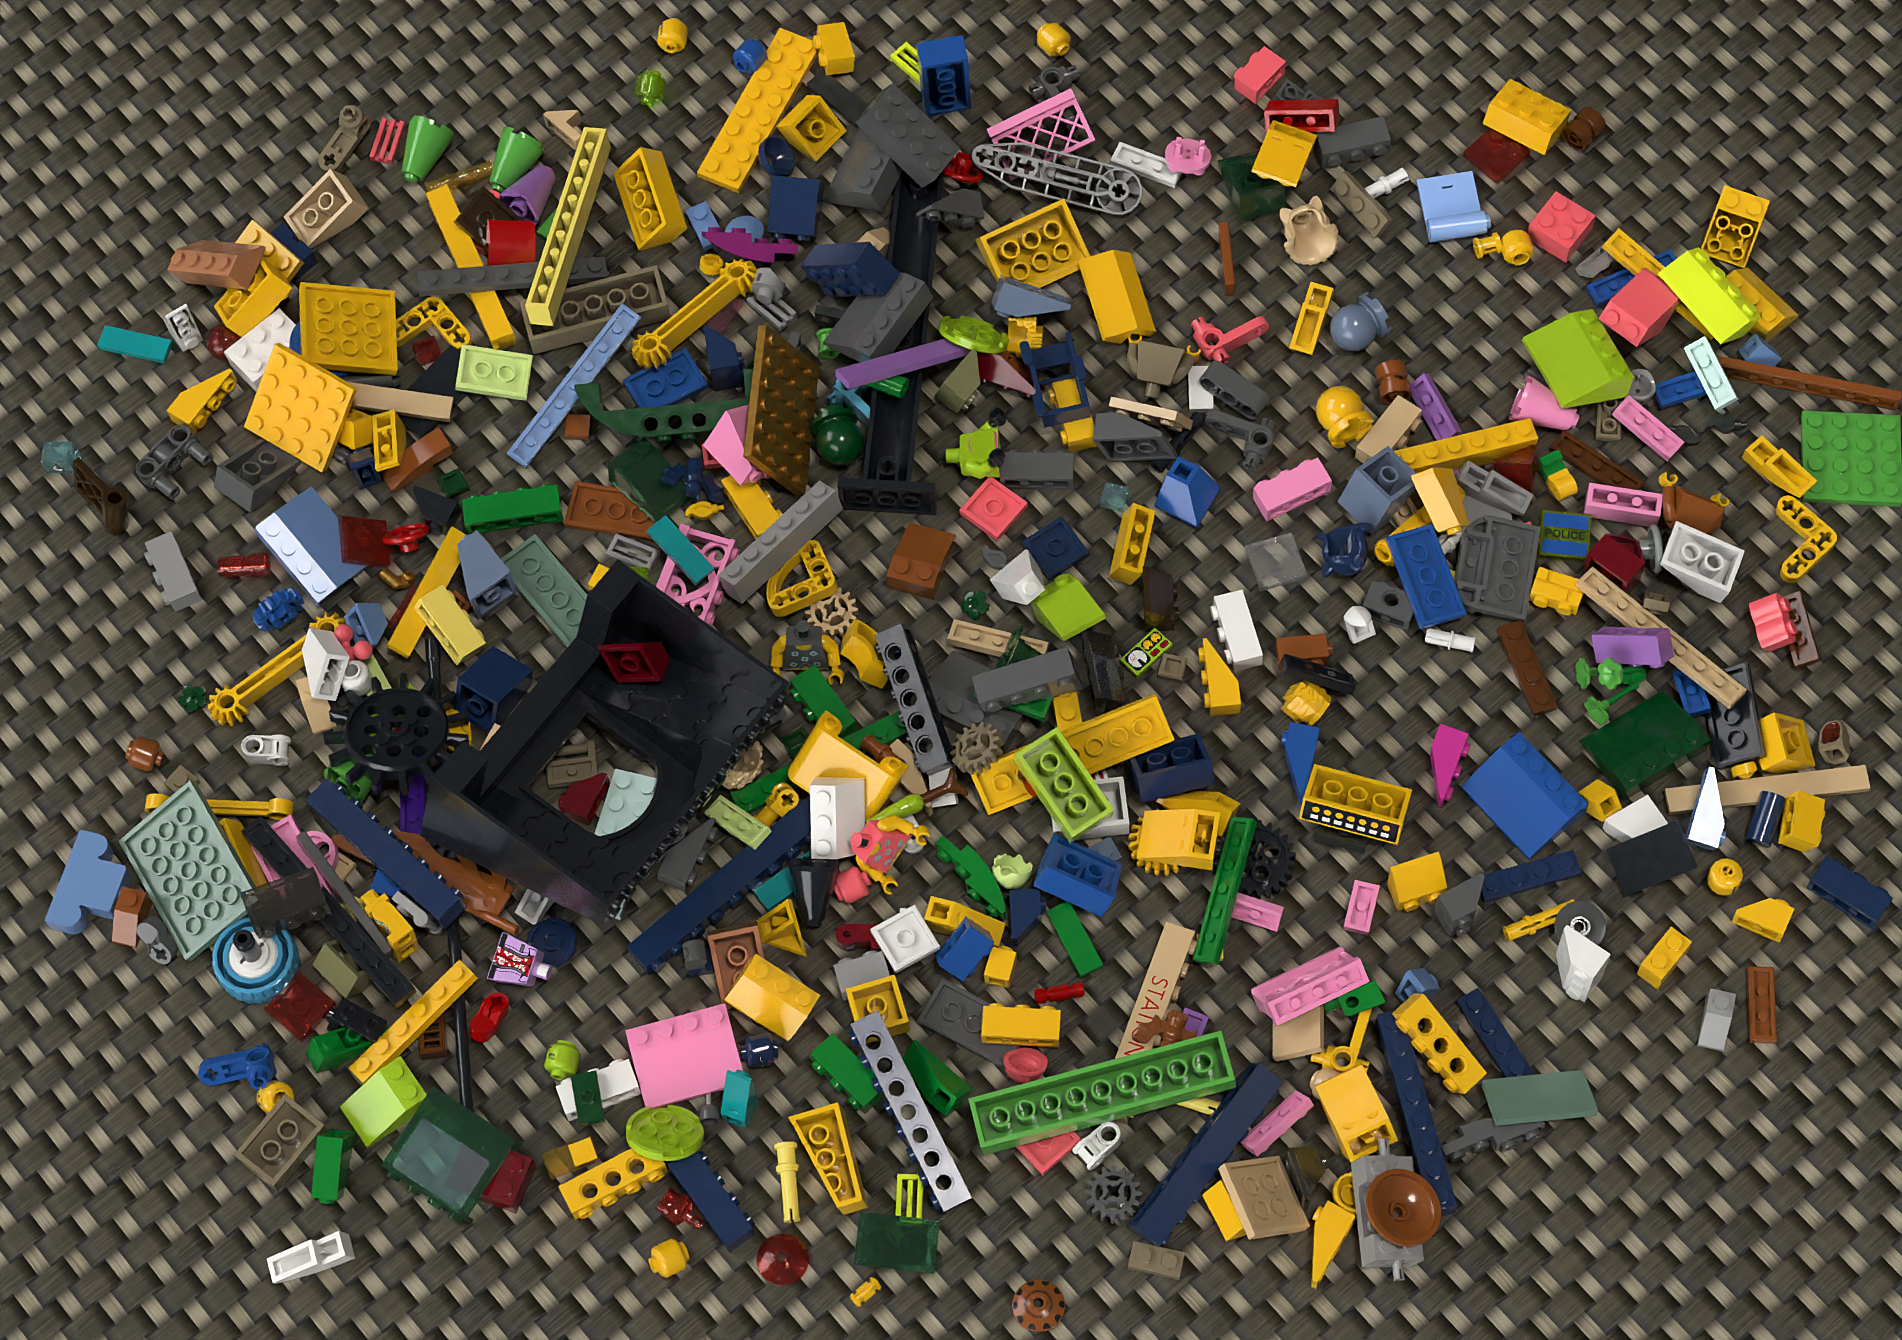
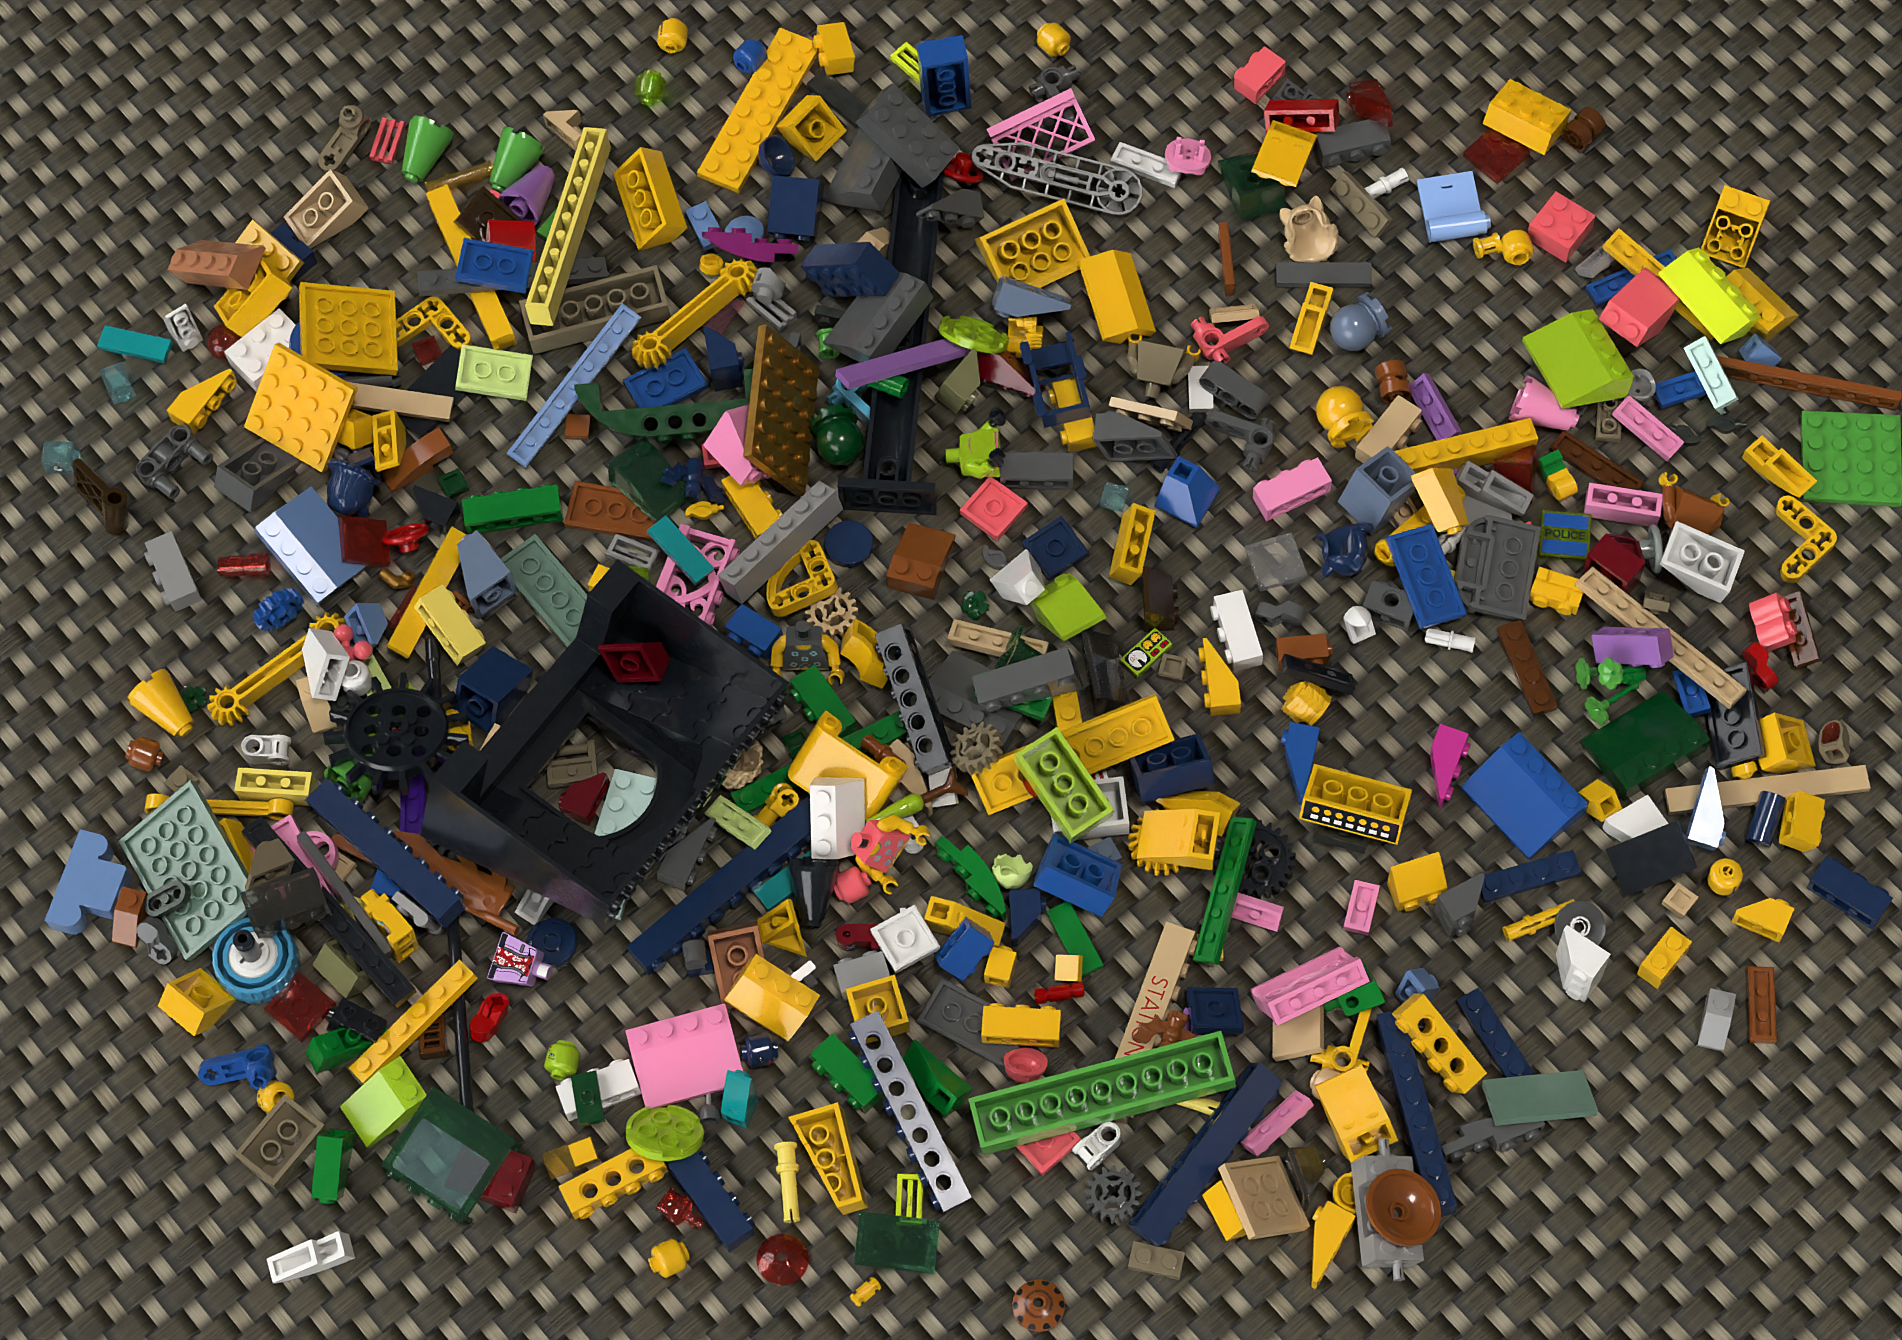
(118, 383): none -> clear light blue brick
(162, 703): none -> yellow cone
(169, 897): none -> pearl dark grey plate
(195, 1001): none -> yellow slope
(267, 784): none -> light yellow brick
(269, 864): none -> dark tan slope
(350, 488): none -> dark blue hair
(494, 265): none -> blue tile
(753, 632): none -> blue brick
(804, 975): none -> tile
(849, 543): none -> dark blue tile
(1068, 968): none -> yellow tile
(1214, 1010): none -> dark blue tile
(1233, 313): none -> tan tile
(1273, 615): none -> dark grey piece
(1324, 273): none -> dark grey tile
(1370, 101): none -> clear red slope
(1680, 900): none -> tan plate
(1763, 675): none -> red piece

